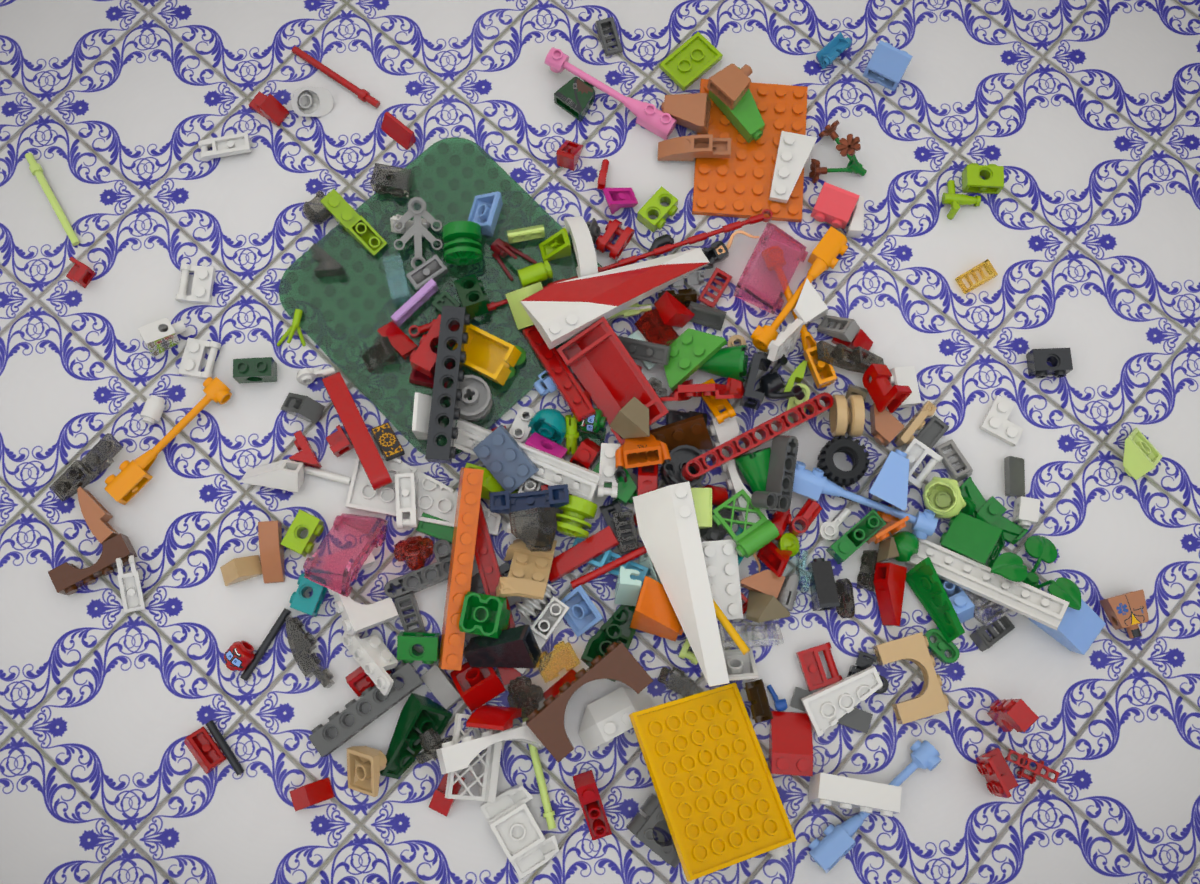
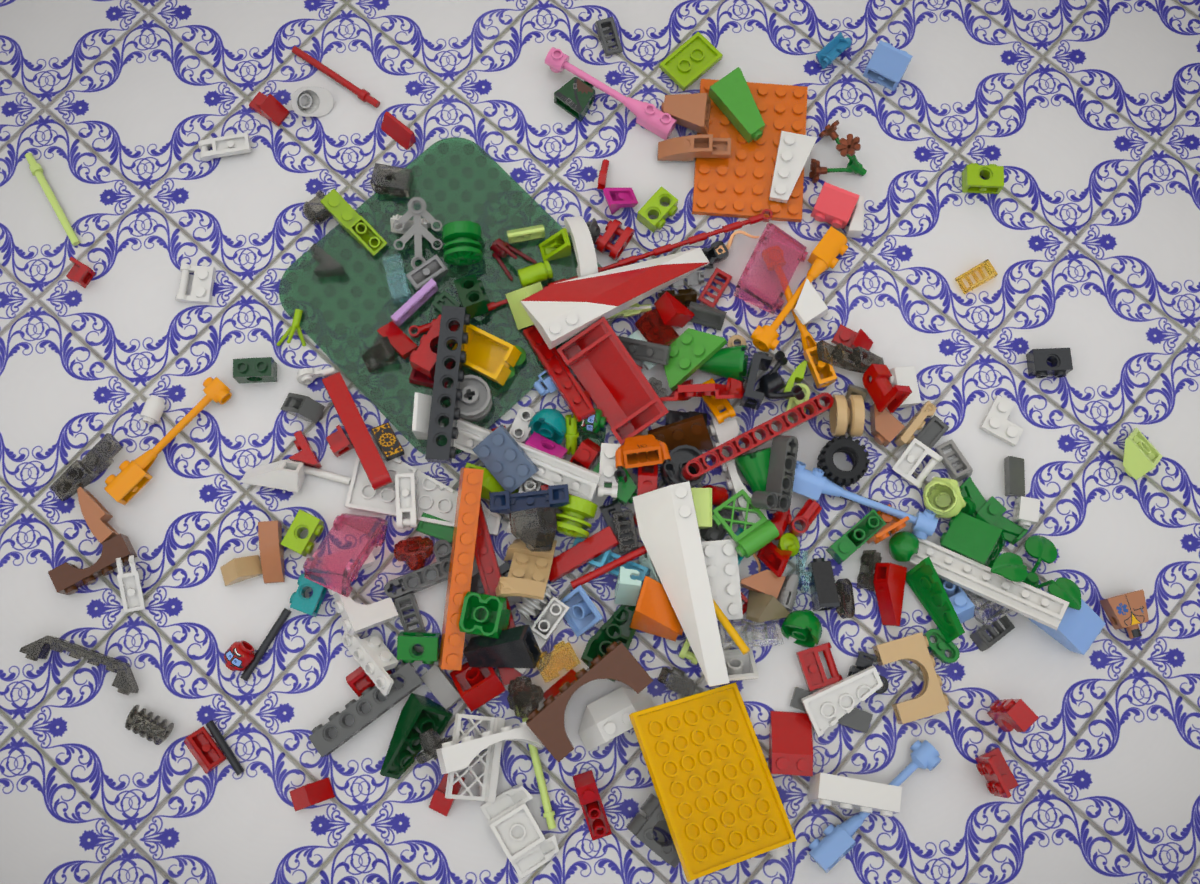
(124, 678): none -> clear smoke slope
(148, 727): none -> clear smoke piece
(161, 335): white torso -> none
(194, 357): white plate -> none
(301, 647): clear smoke slope -> none
(364, 769): tan slope -> none
(486, 211): light blue slope -> none
(494, 717): red slope -> none
(569, 154): red slope -> none
(632, 420): dark tan slope -> none
(661, 241): black arm -> none
(730, 84): nougat torso -> none
(759, 702): dark brown hinge -> none
(781, 704): blue hand -> none
(785, 341): white wing -> none
(802, 626): none -> green cylinder
(830, 530): white plate -> none
(840, 327): light grey slope -> none
(887, 550): dark tan slope -> none
(892, 480): light blue slope -> none
(957, 199): lime piece -> none
(1020, 762): red piece -> none

